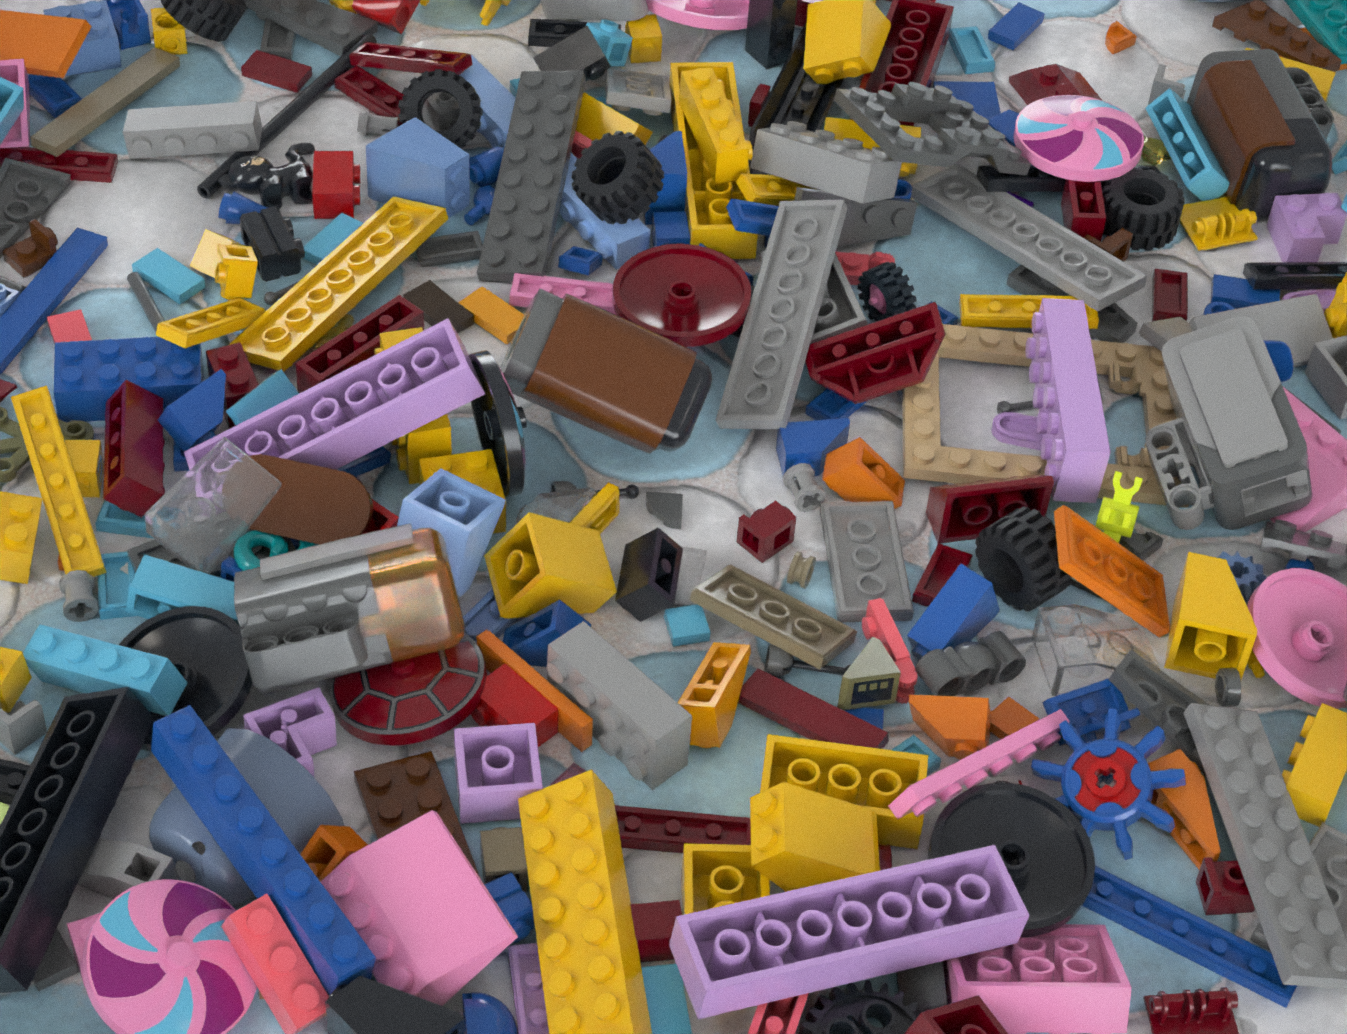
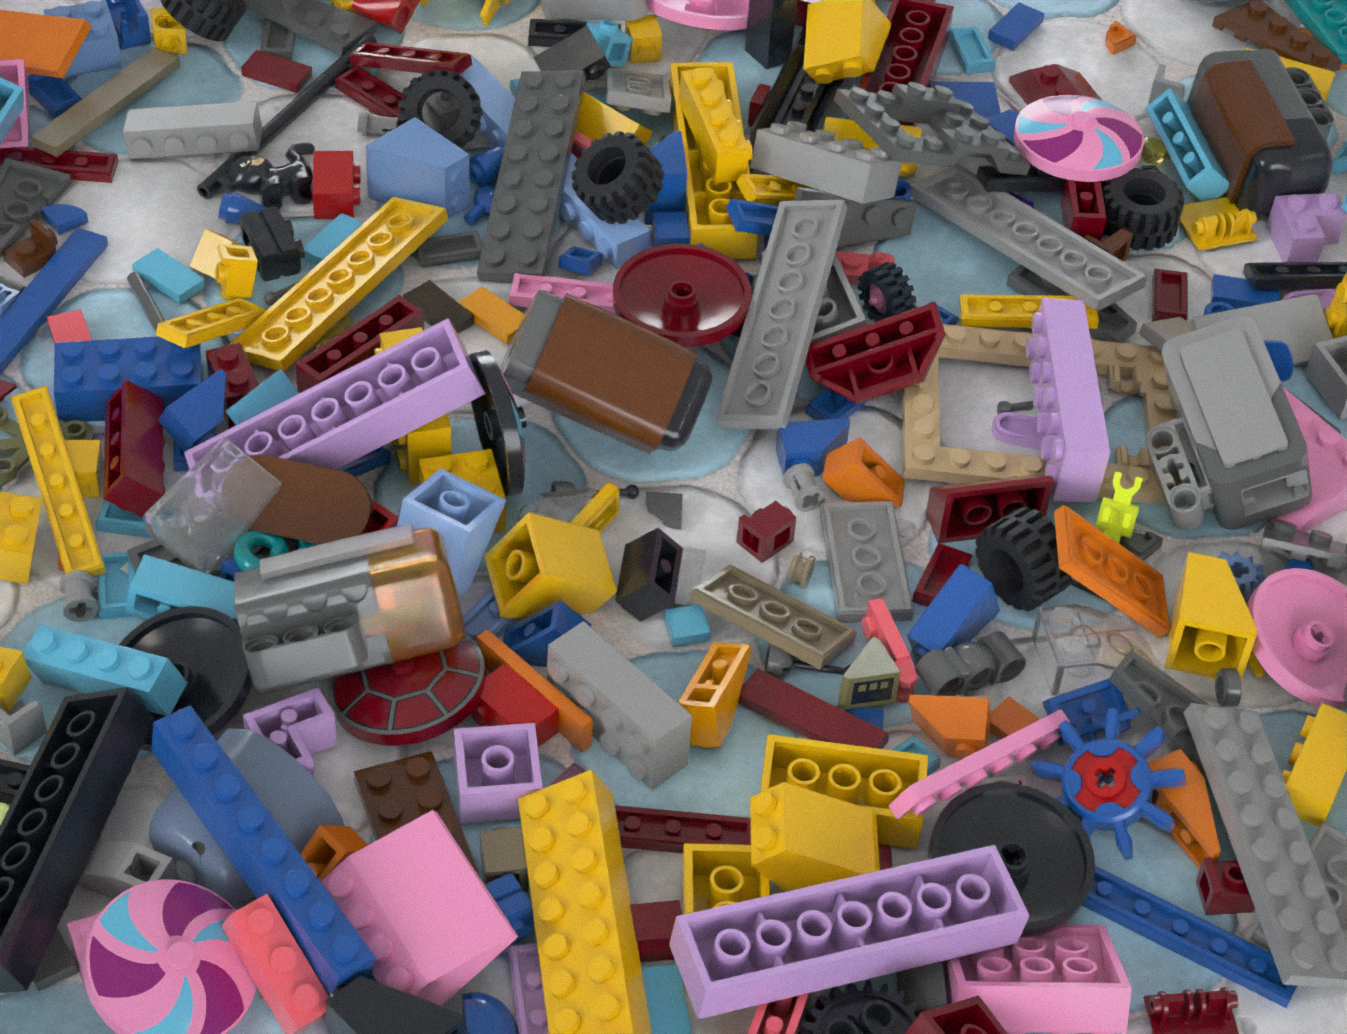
(63, 217): none -> blue tile

